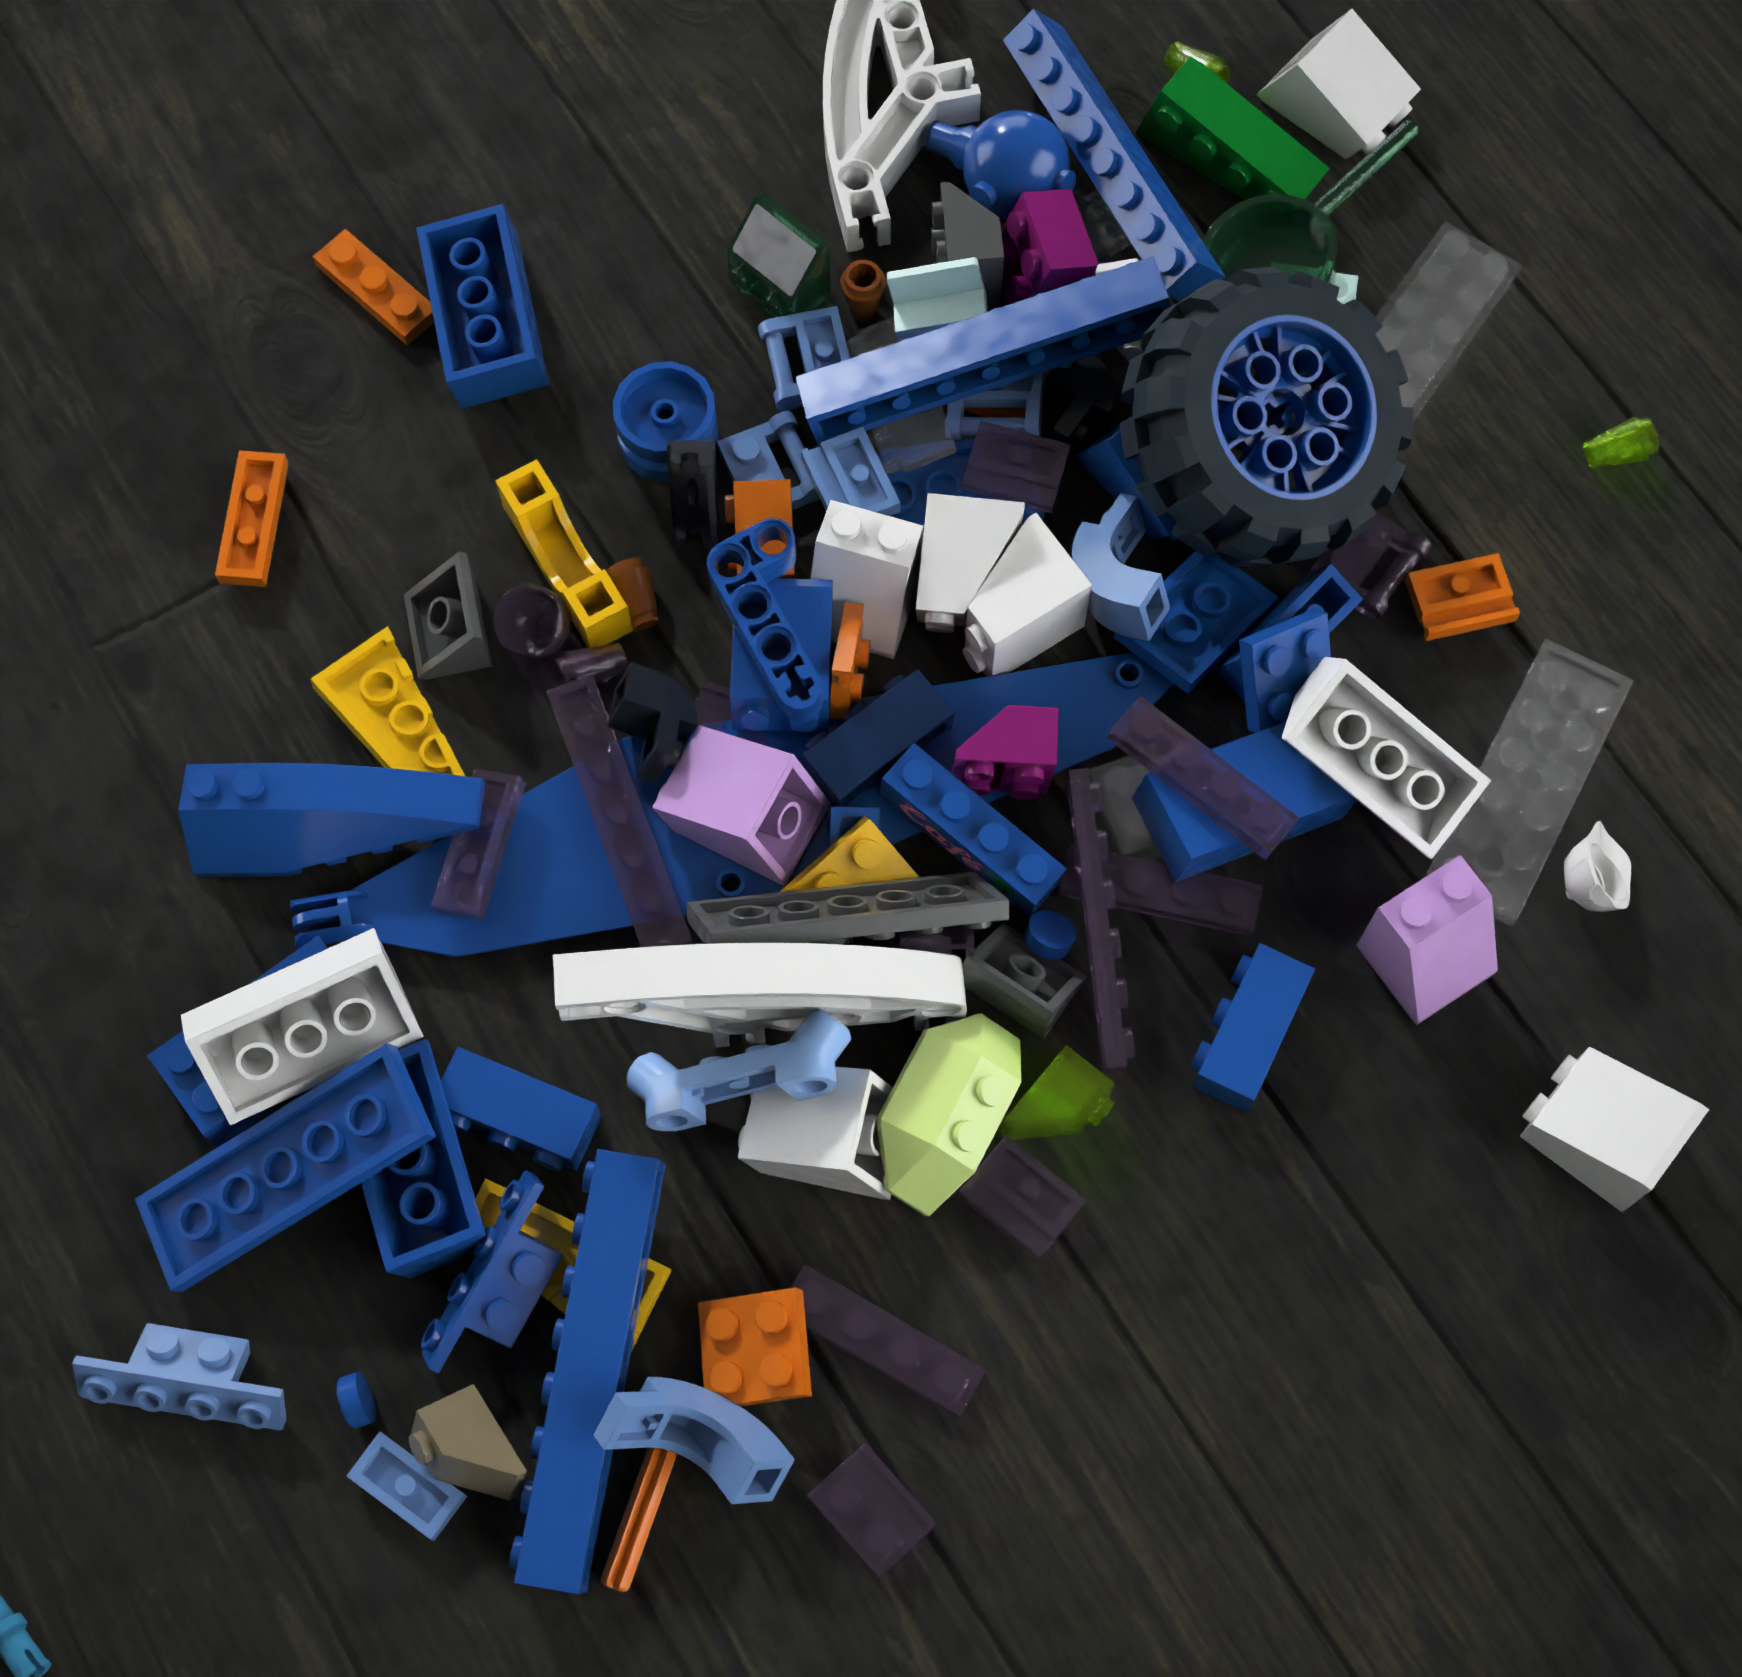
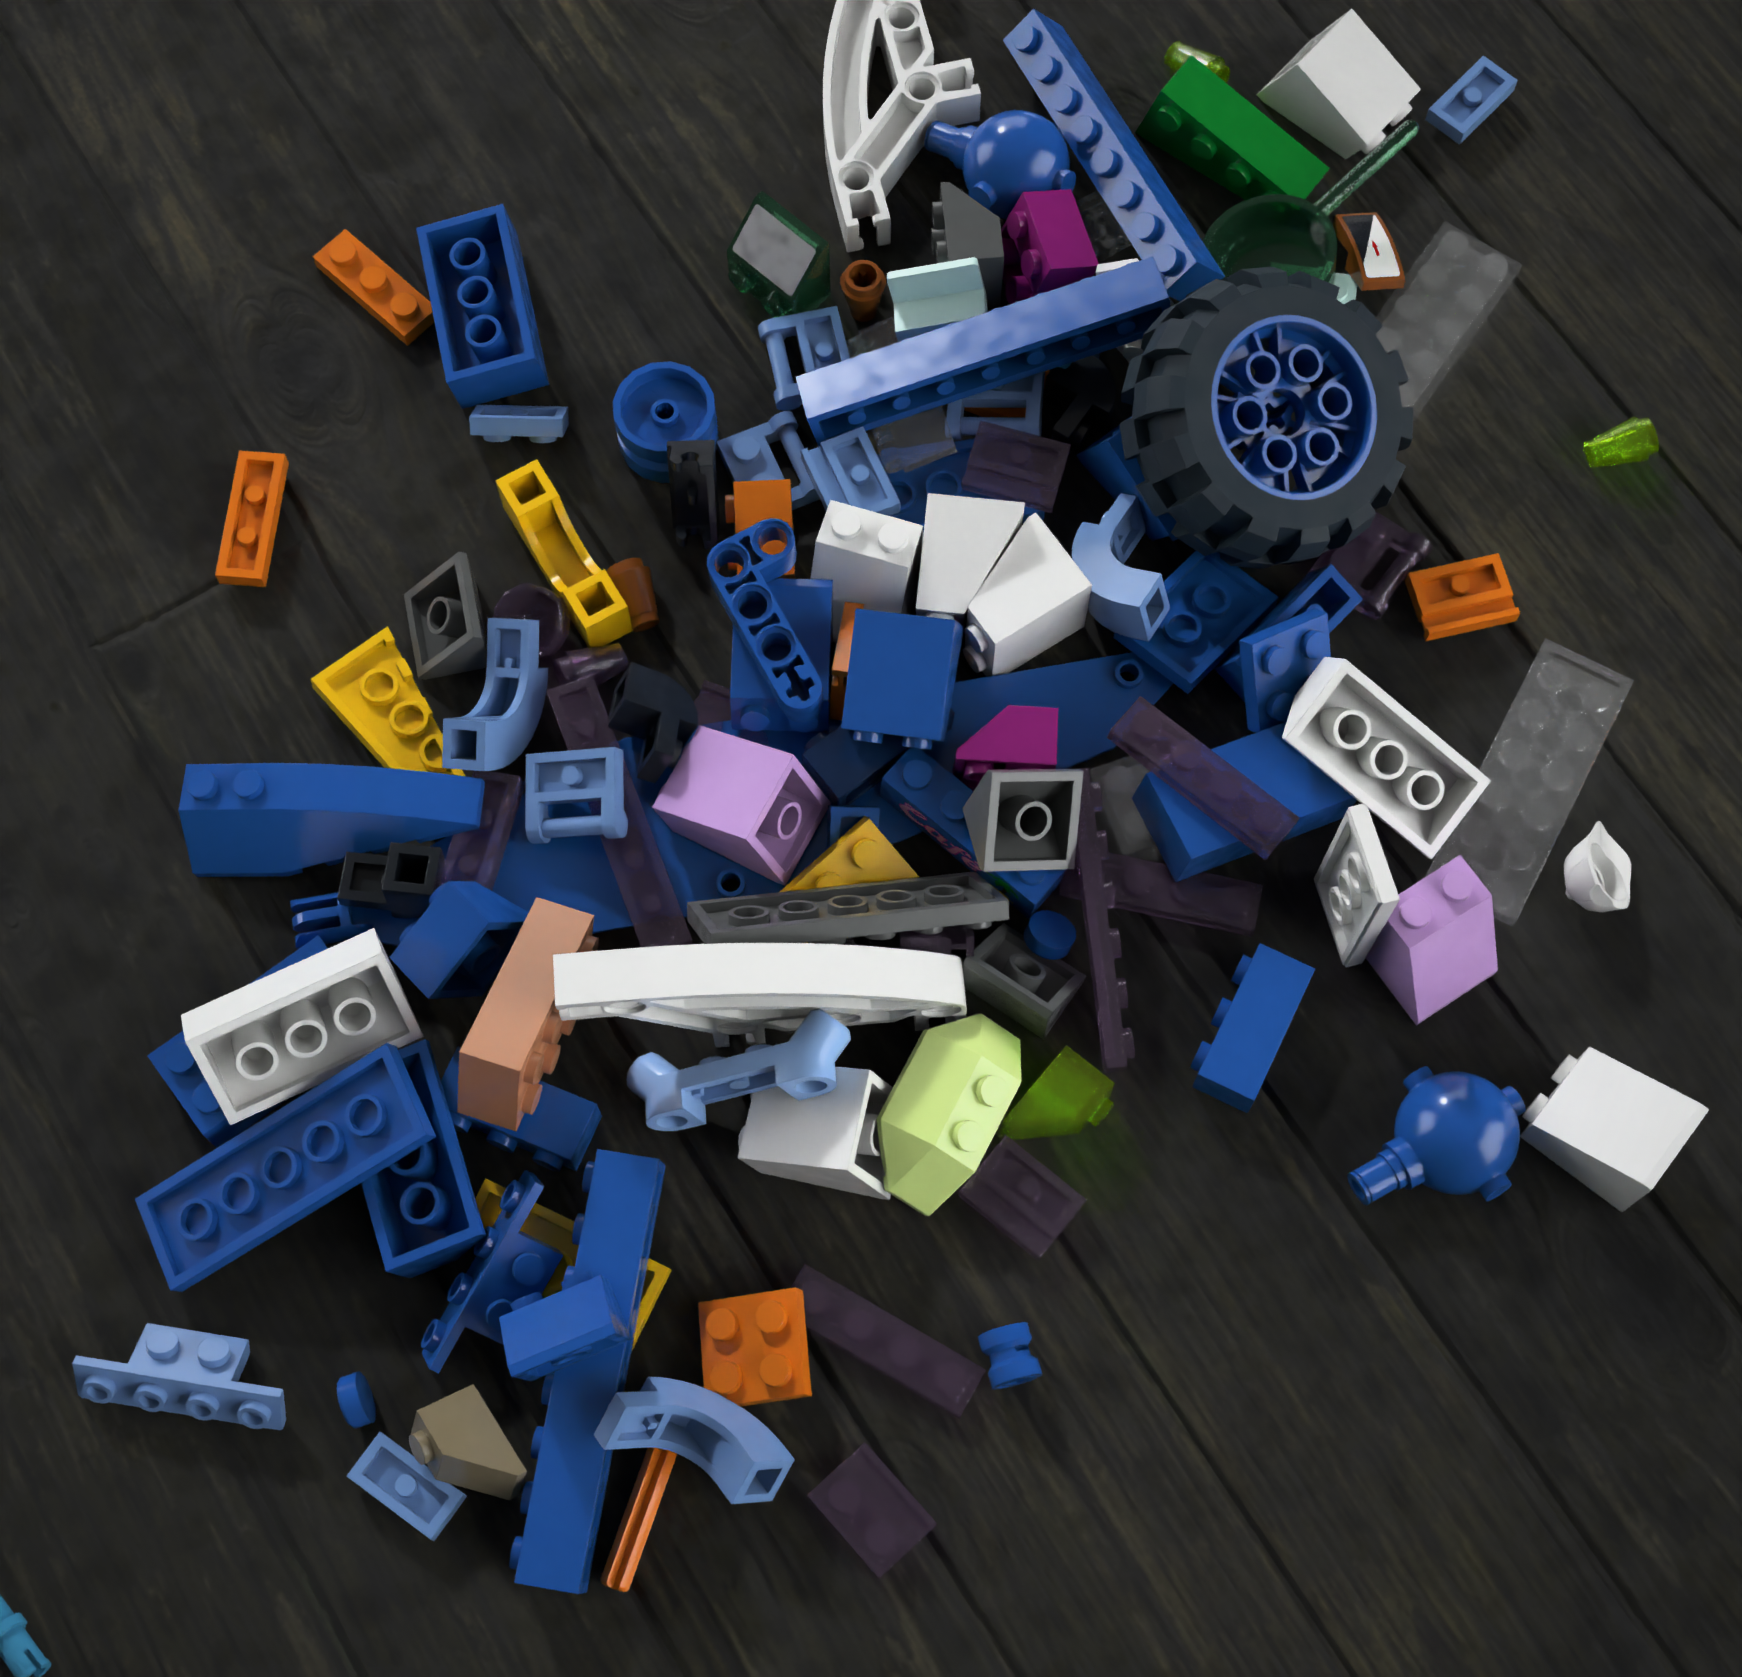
(392, 882): none -> black brick
(459, 940): none -> blue slope
(501, 422): none -> medium blue plate
(509, 705): none -> medium blue arch
(518, 1022): none -> nougat brick
(563, 1327): none -> blue slope
(575, 778): none -> medium blue plate
(901, 677): none -> blue slope
(1009, 1355): none -> blue wheel
(1025, 819): none -> dark grey slope
(1356, 886): none -> white tile
(1371, 251): none -> slope
(1448, 1135): none -> blue piece
(1471, 100): none -> medium blue plate

